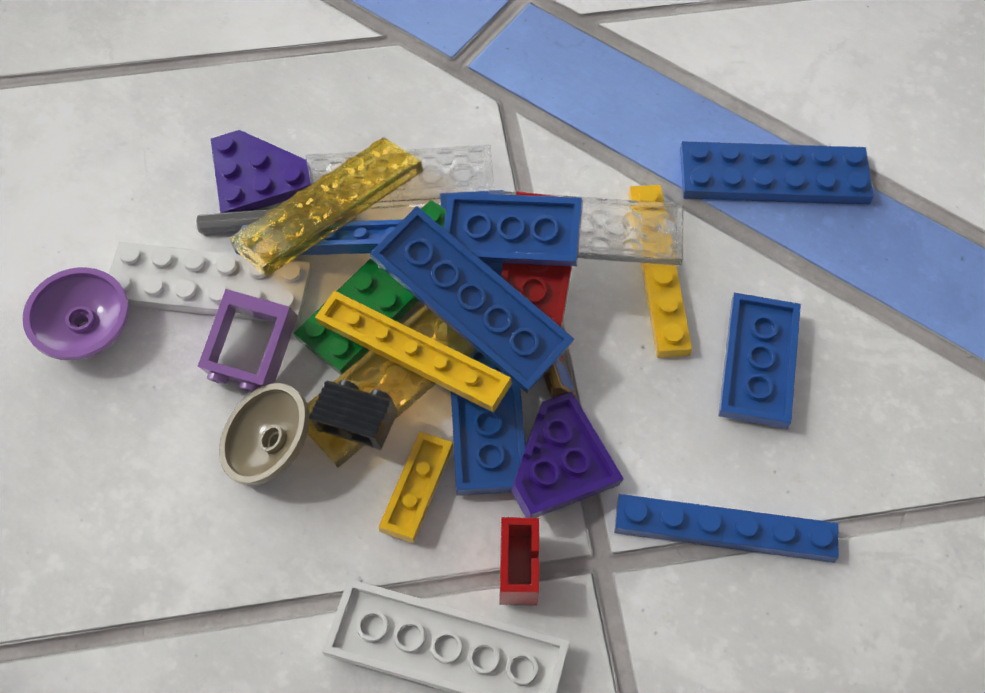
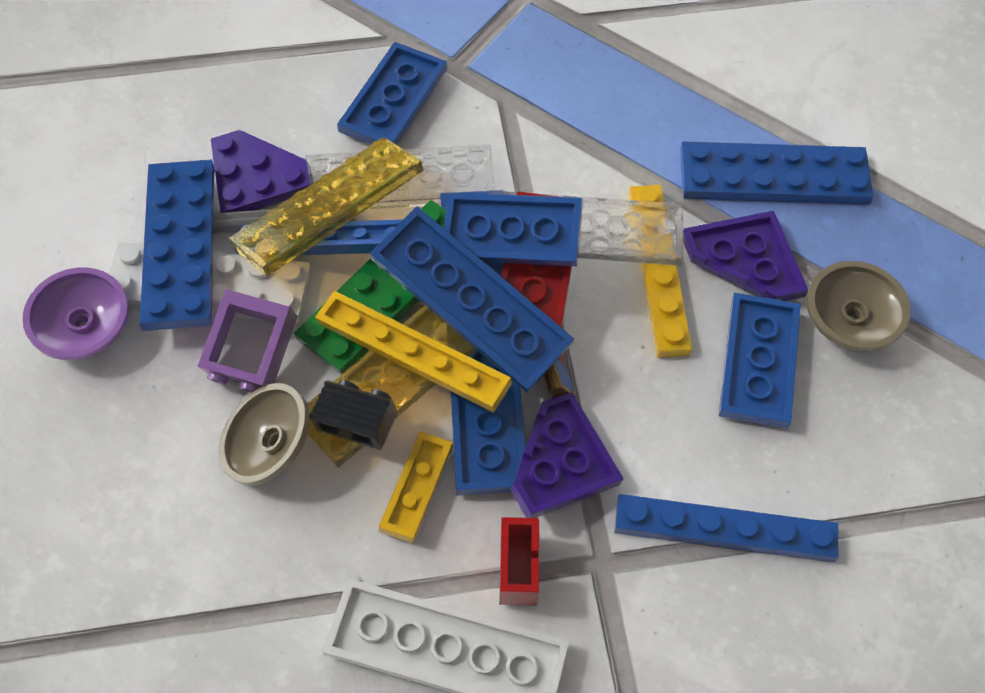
(178, 246): none -> blue plate
(392, 95): none -> blue plate
(749, 254): none -> dark purple plate
(865, 293): none -> dark tan dish

